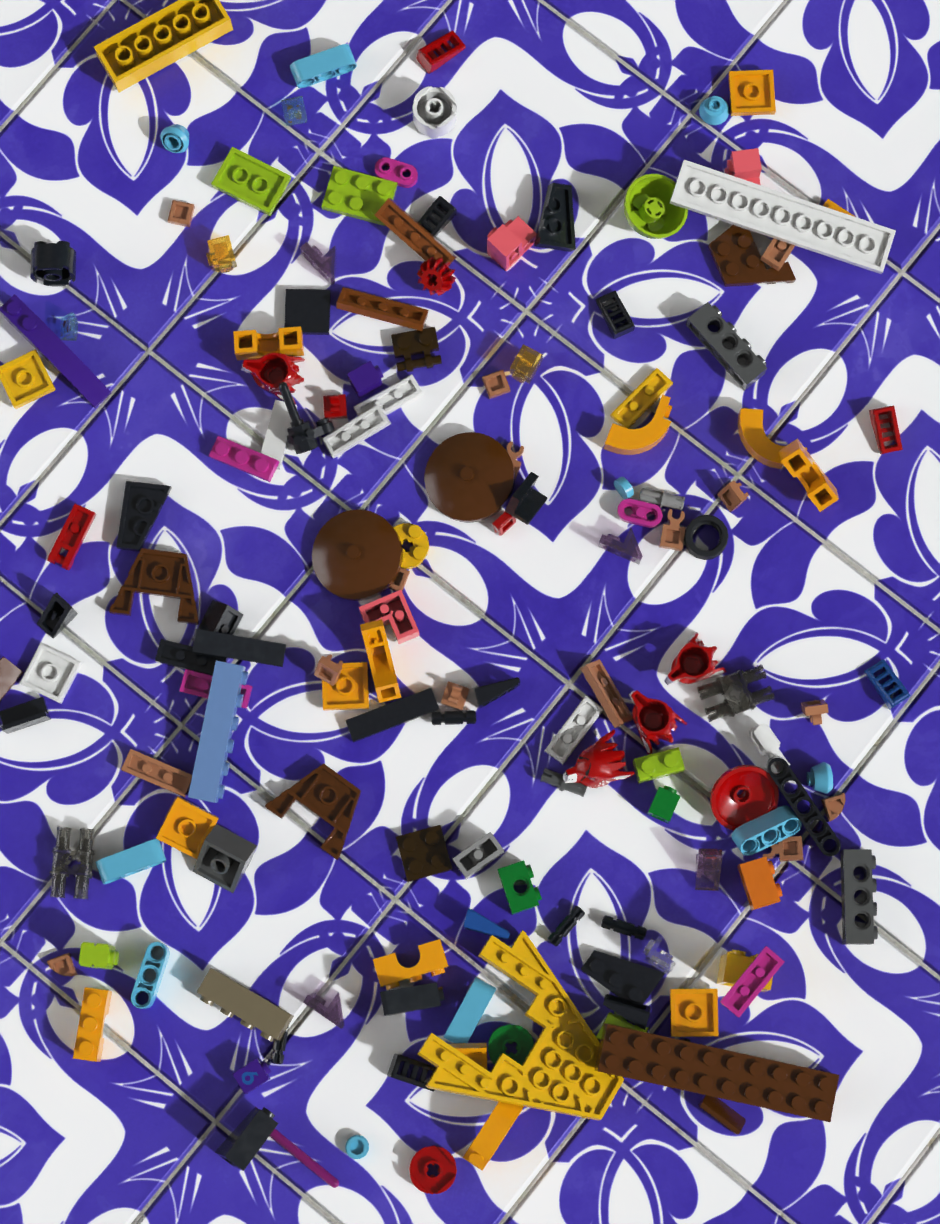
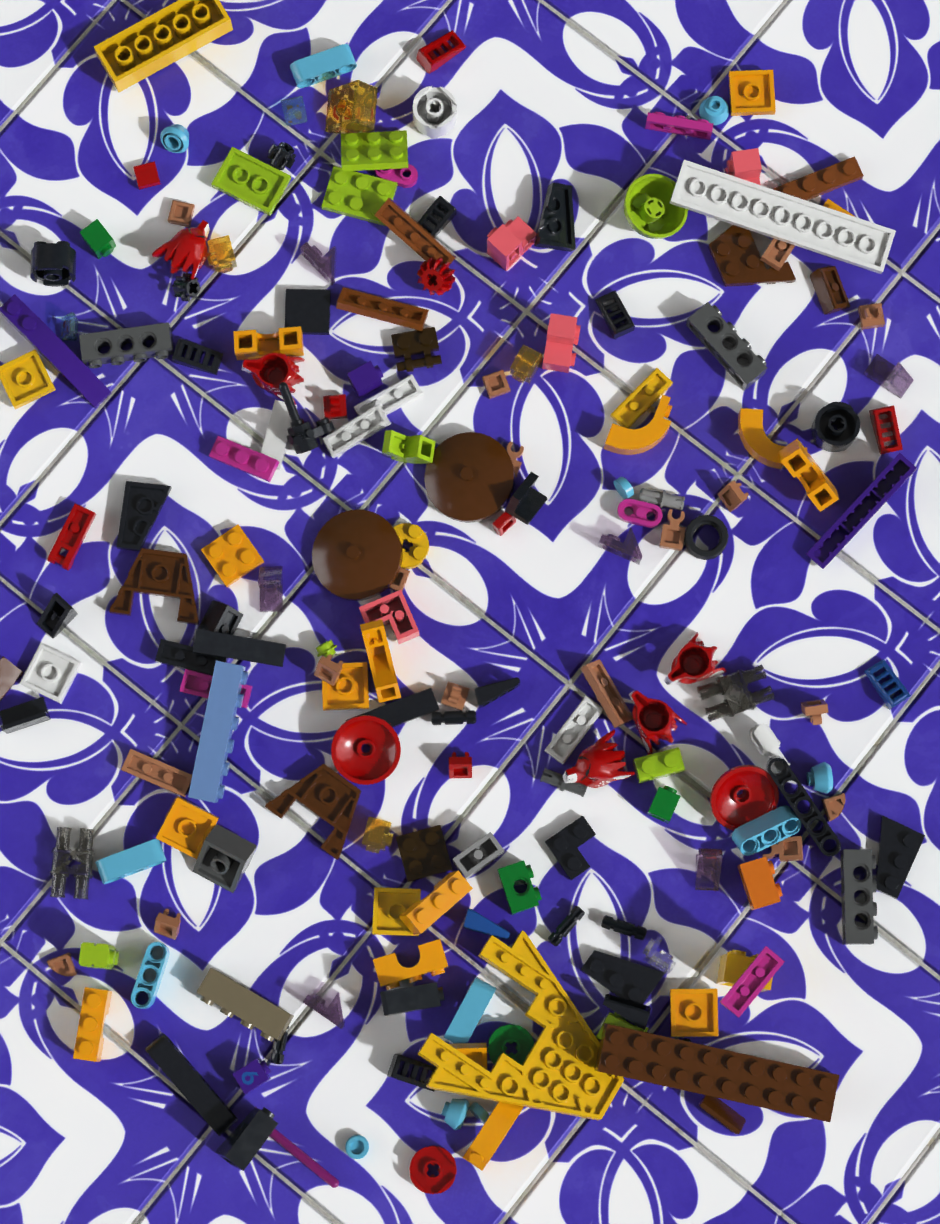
(98, 239): none -> green brick
(115, 339): none -> dark grey brick
(146, 175): none -> red tile
(167, 925): none -> nougat tile
(185, 287): none -> black gear
(186, 249): none -> red piece
(190, 346): none -> black slope
(191, 1084): none -> black beam
(232, 555): none -> light orange plate
(271, 589): none -> clear purple slope
(281, 156): none -> black gear
(326, 648): none -> lime plate
(351, 108): none -> clear yellow slope
(367, 766): none -> red dish
(374, 150): none -> lime plate
(377, 835): none -> clear yellow brick
(388, 906): none -> yellow plate
(408, 449): none -> lime brick
(434, 905): none -> light orange arch
(455, 1112): none -> medium azure cone
(460, 766): none -> red tile
(479, 1112): none -> medium azure tile
(561, 337): none -> coral brick
(565, 847): none -> black plate
(679, 125): none -> dark pink plate
(823, 180): none -> dark orange plate
(829, 290): none -> reddish brown slope
(847, 422): none -> black brick
(861, 510): none -> dark purple slope
(871, 316): none -> nougat tile
(889, 376): none -> clear purple slope
(896, 855): none -> black wing

